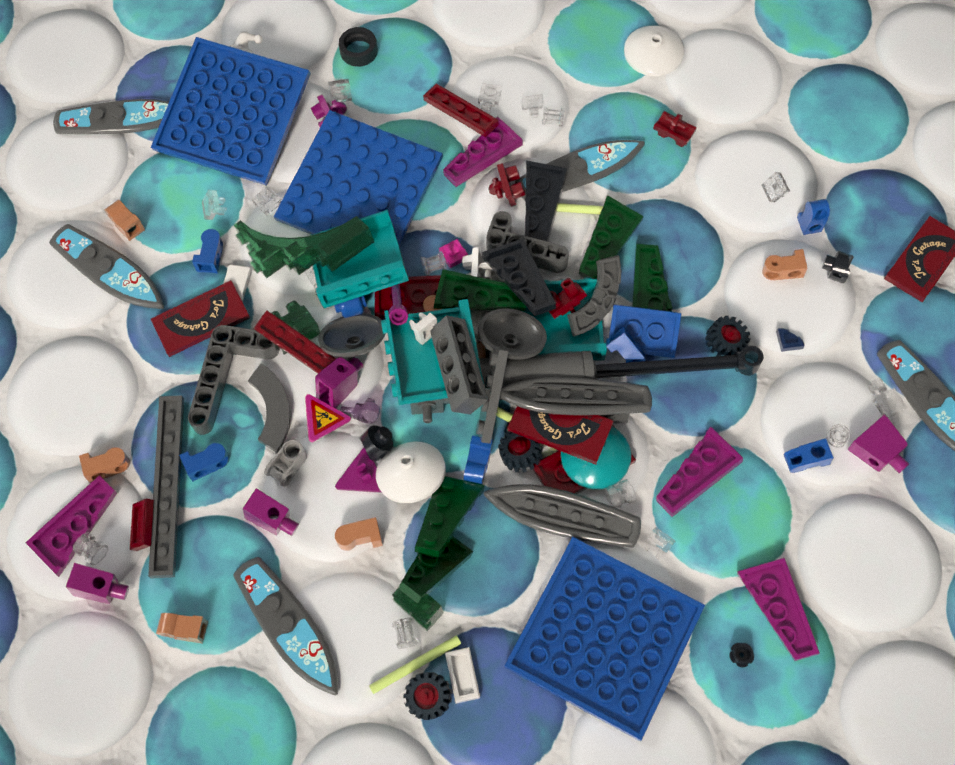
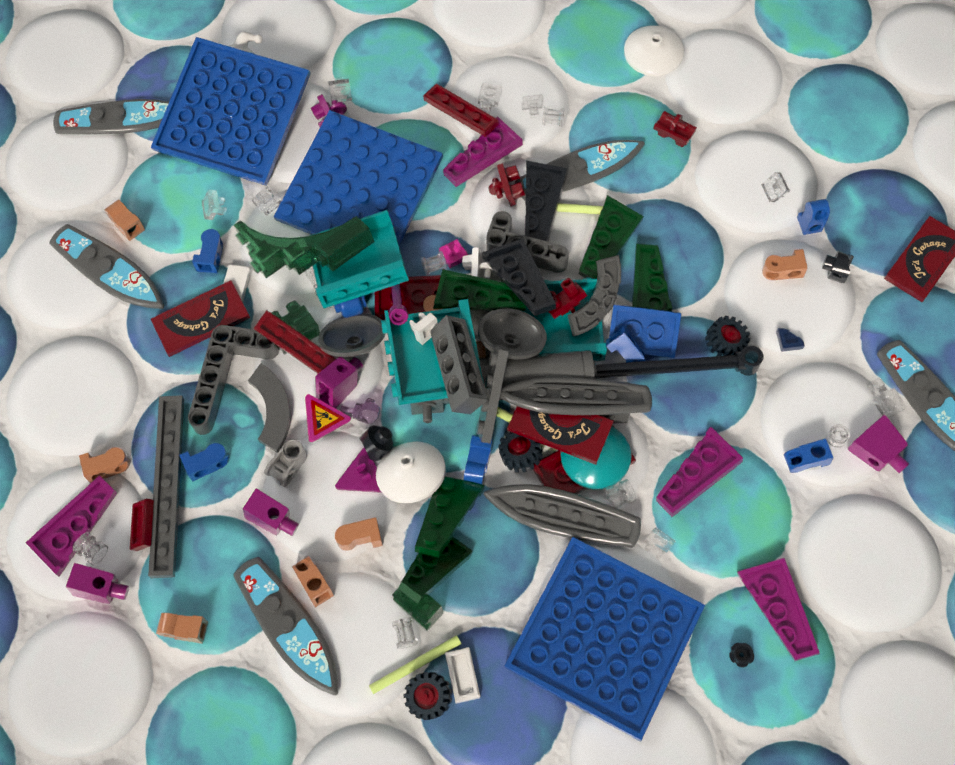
(312, 581): none -> nougat leg
(353, 35): black tyre -> none

